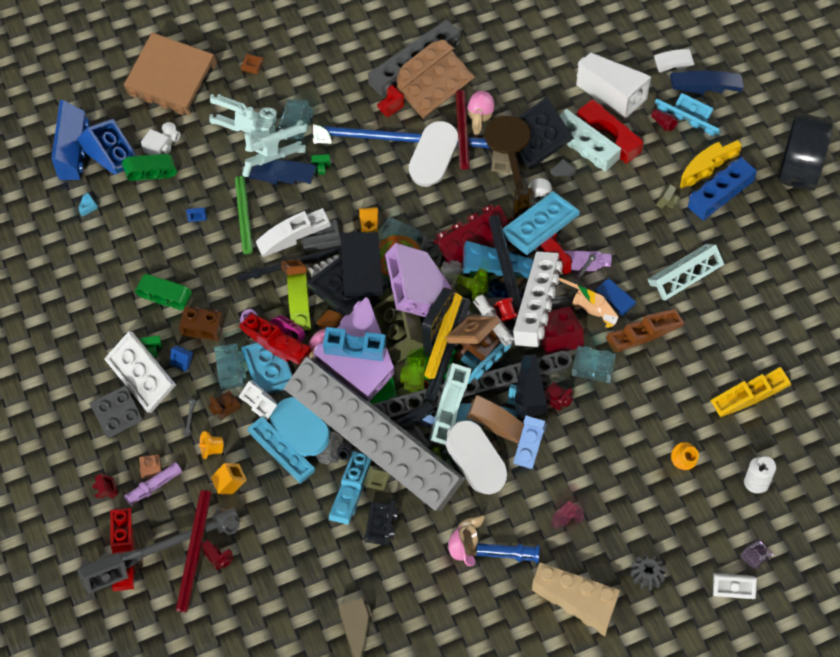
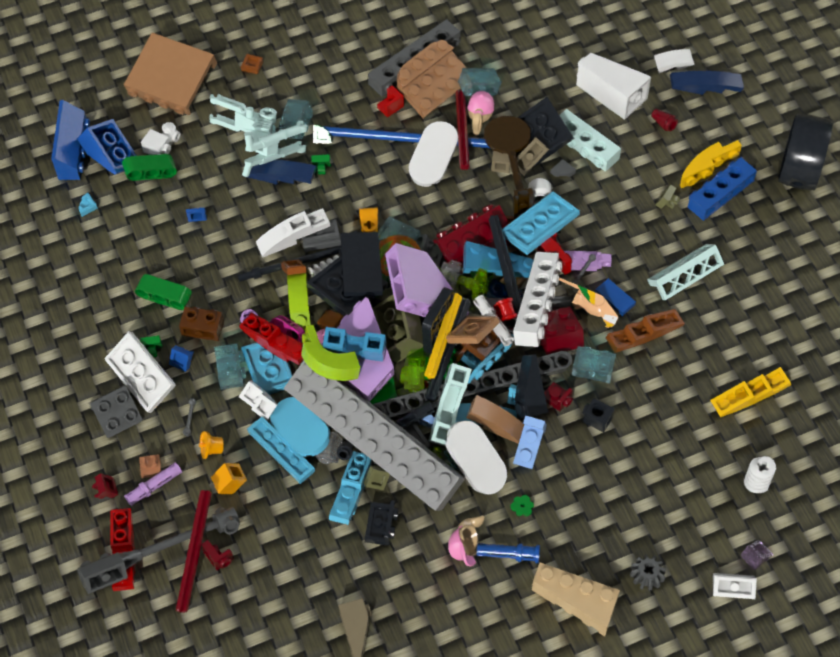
(223, 405): reddish brown bracket -> none
(243, 215): bright green axle -> none
(326, 363): none -> lime arch
(479, 79): none -> clear light blue brick
(524, 501): none -> green plant
(531, 155): none -> dark tan slope
(565, 515): clear pink bracket -> none
(598, 422): none -> black brick
(600, 119): red arch -> none
(684, 456): light orange piece -> none
(692, 111): medium azure bracket -> none

